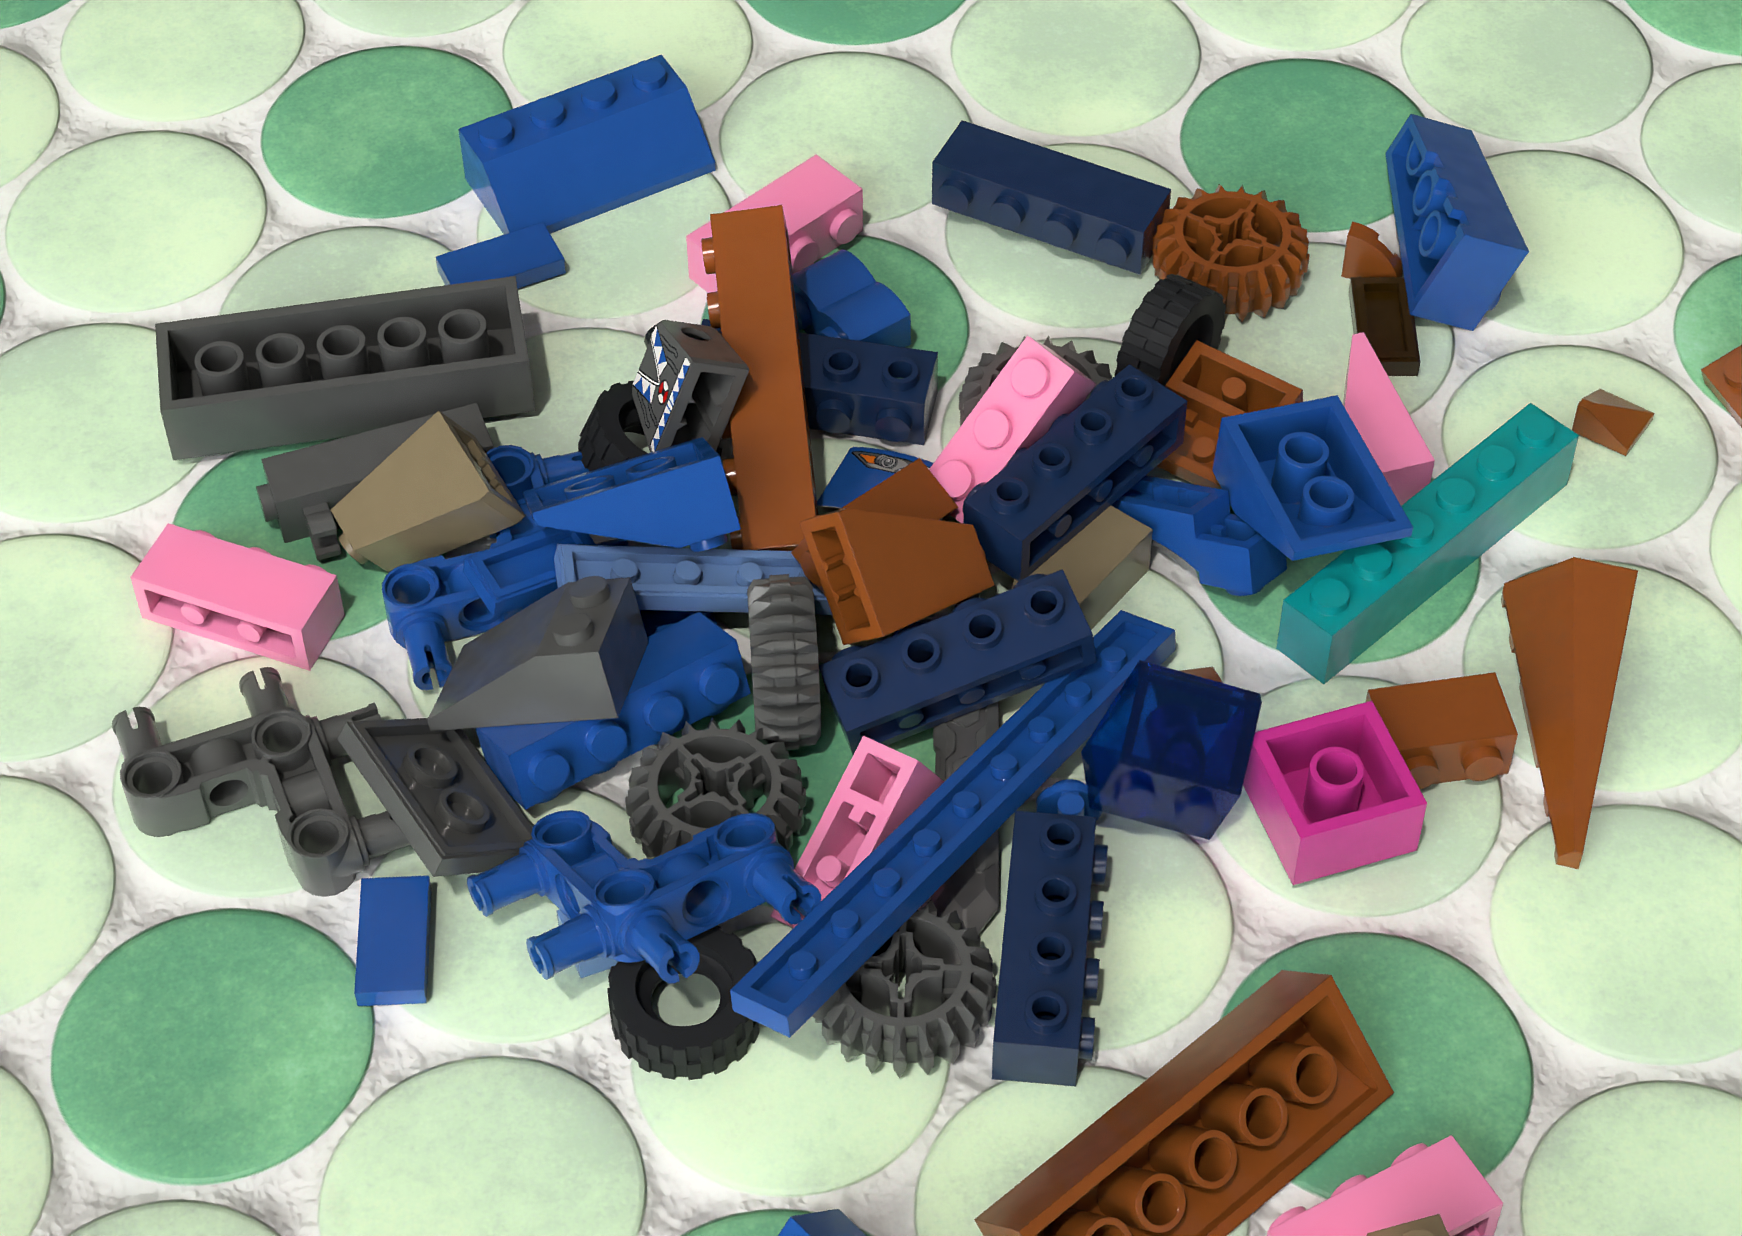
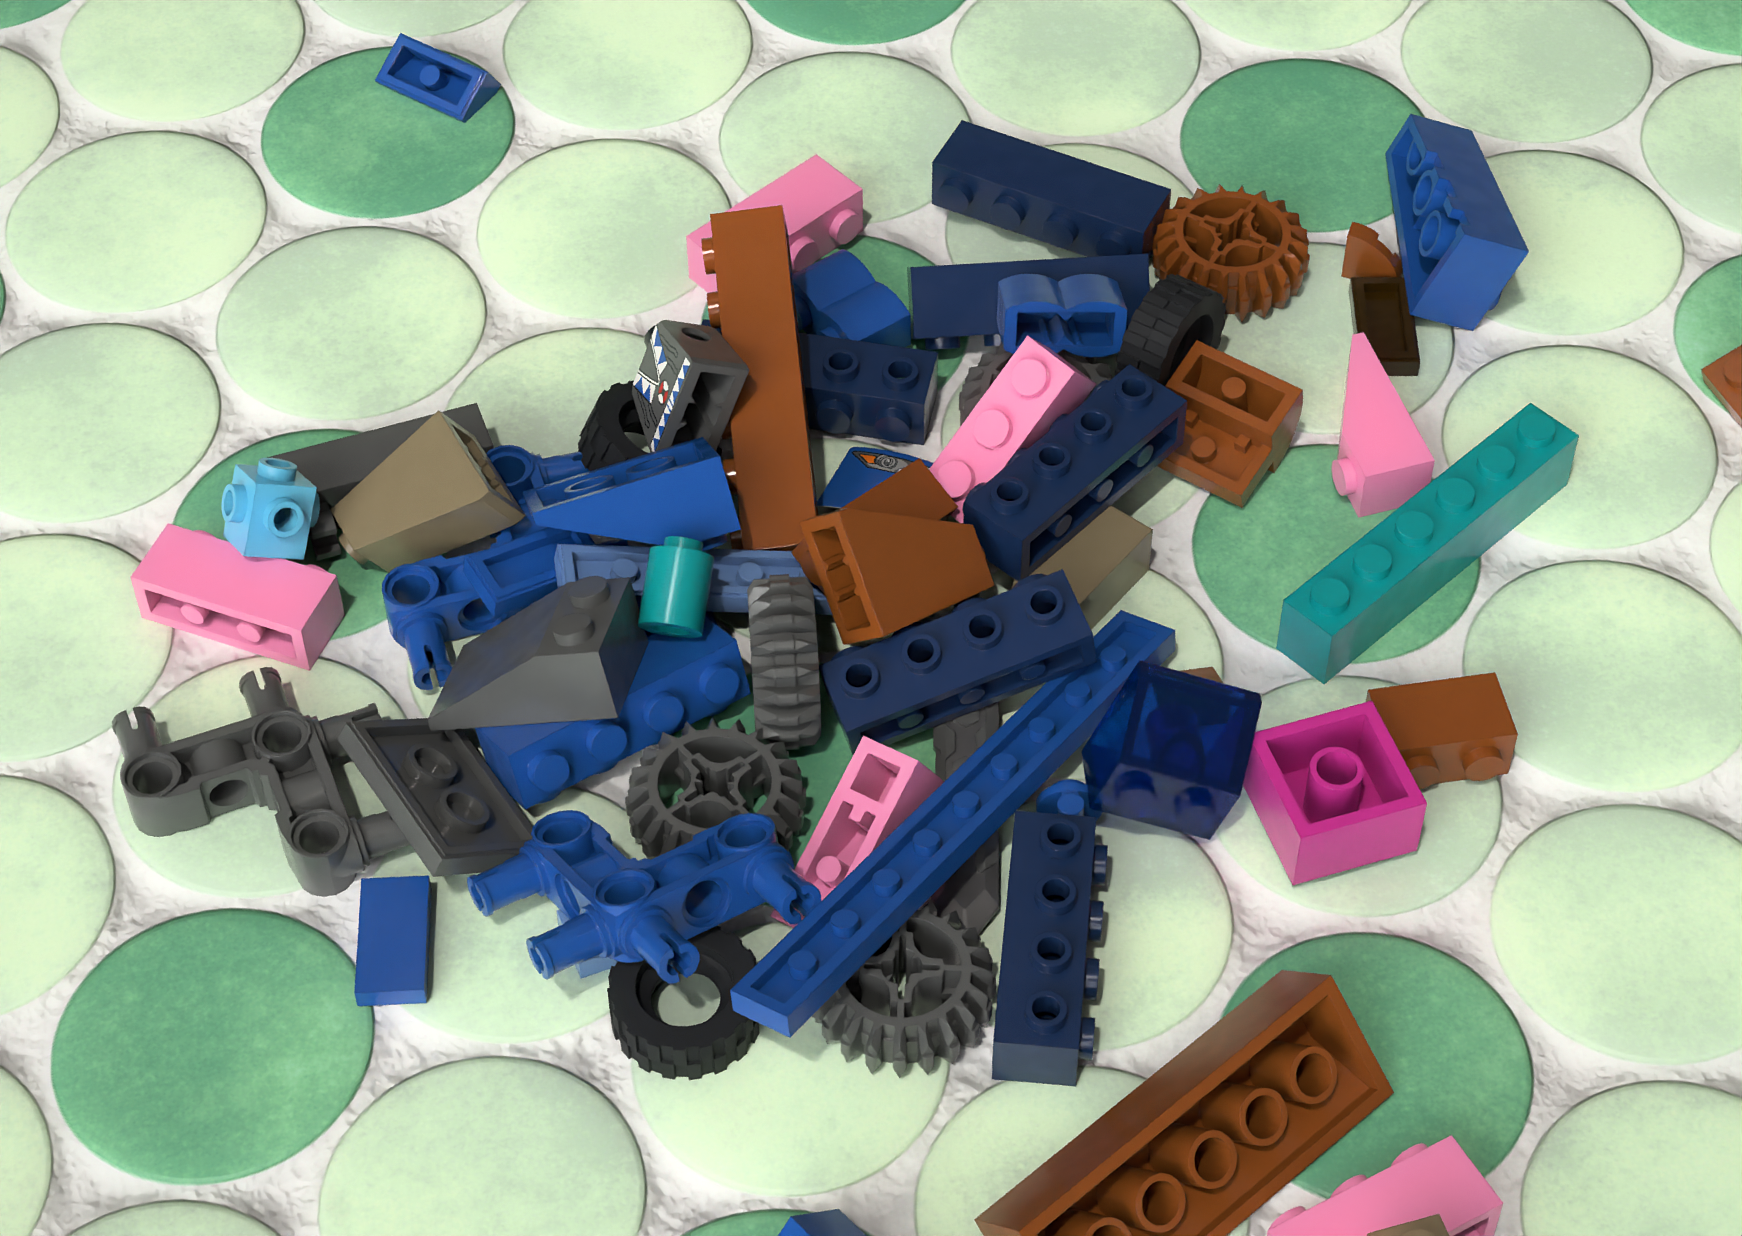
(269, 509): none -> medium azure brick
(341, 366): dark grey brick -> none
(436, 79): none -> blue slope
(523, 253): blue tile -> none
(586, 149): blue slope -> none
(676, 588): none -> teal brick
(963, 297): none -> dark blue brick
(1075, 314): none -> blue brick
(1200, 529): blue slope -> none
(1306, 479): blue slope -> none
(1568, 650): dark orange wedge -> none
(1611, 421): dark orange slope -> none

